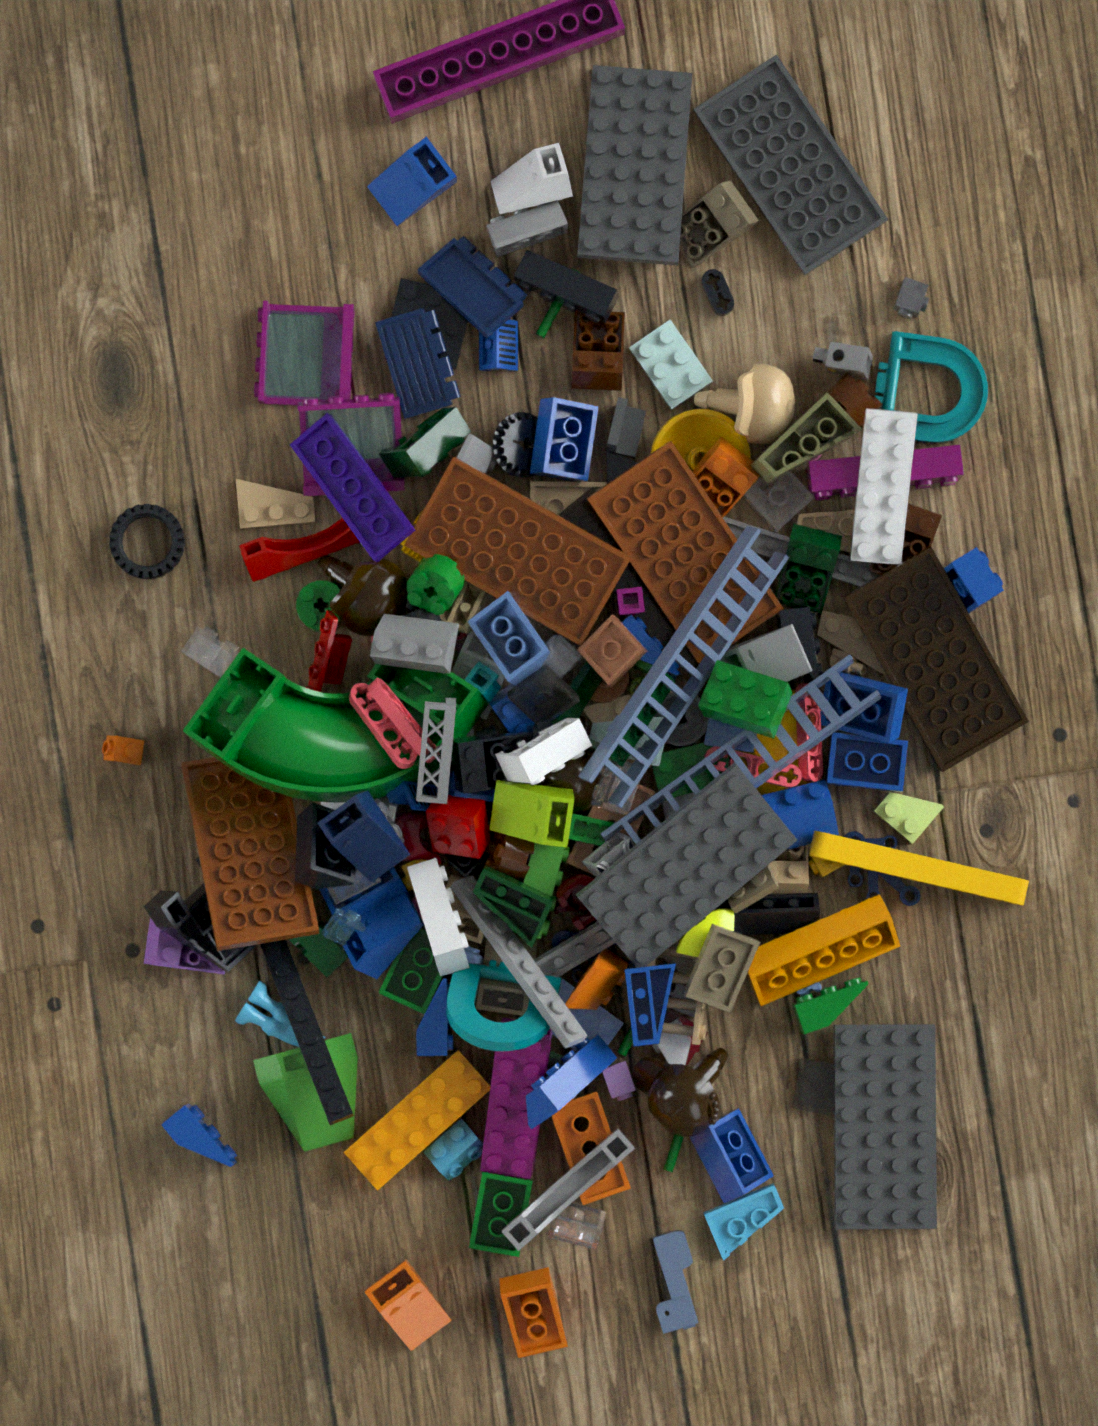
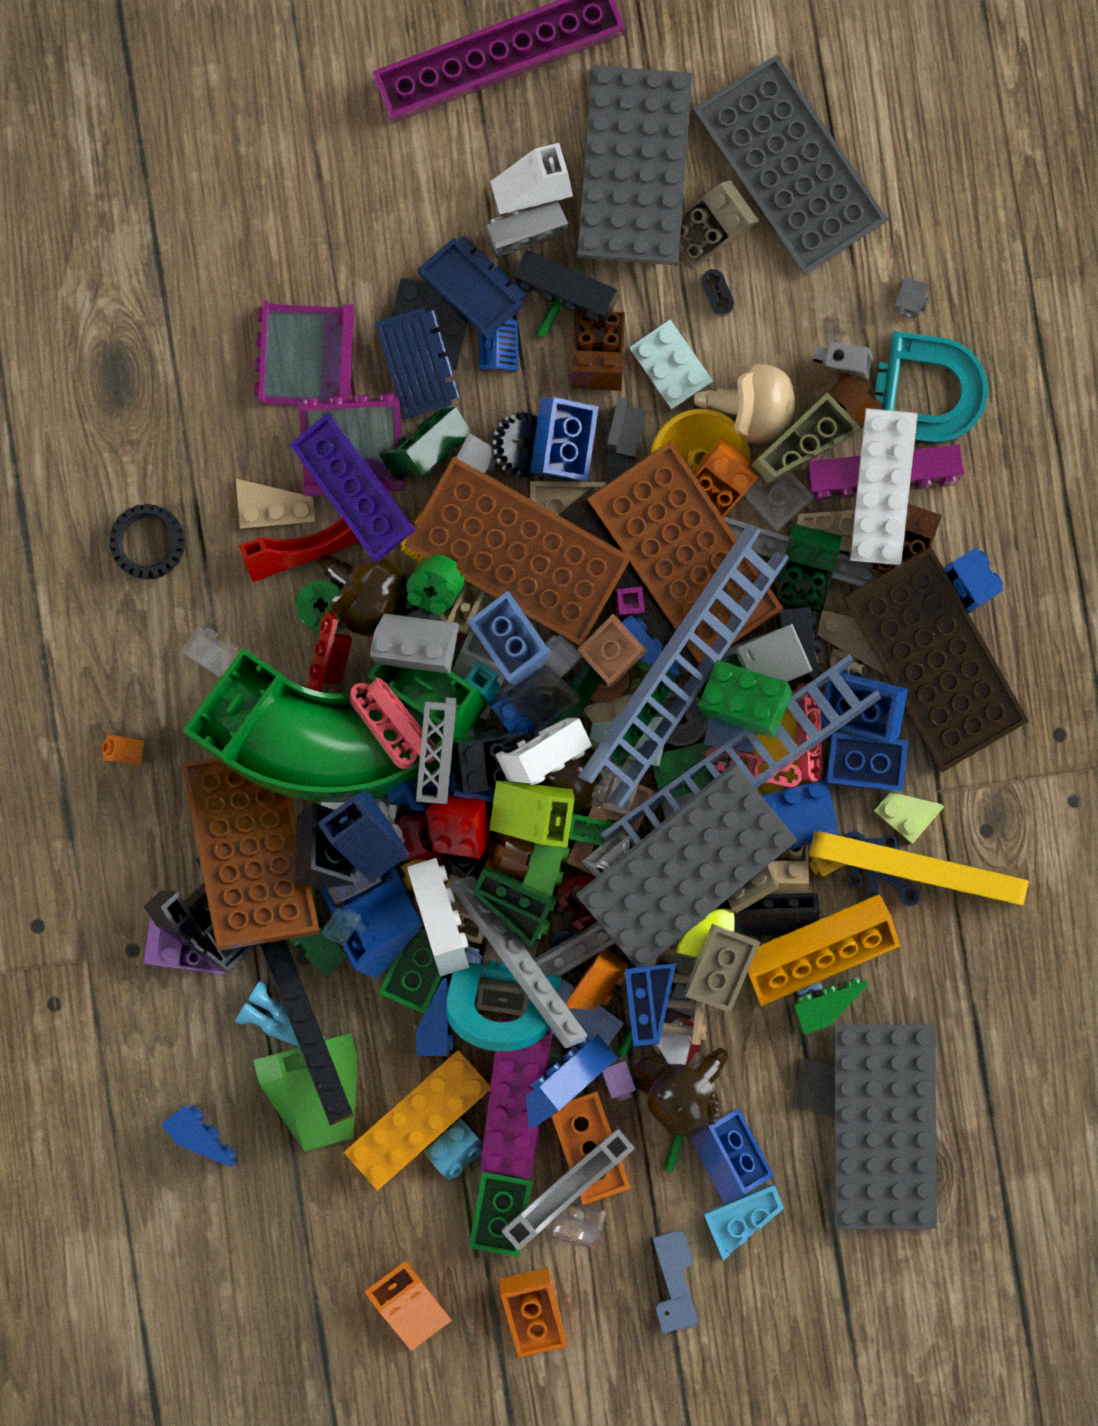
(412, 181): blue slope -> none

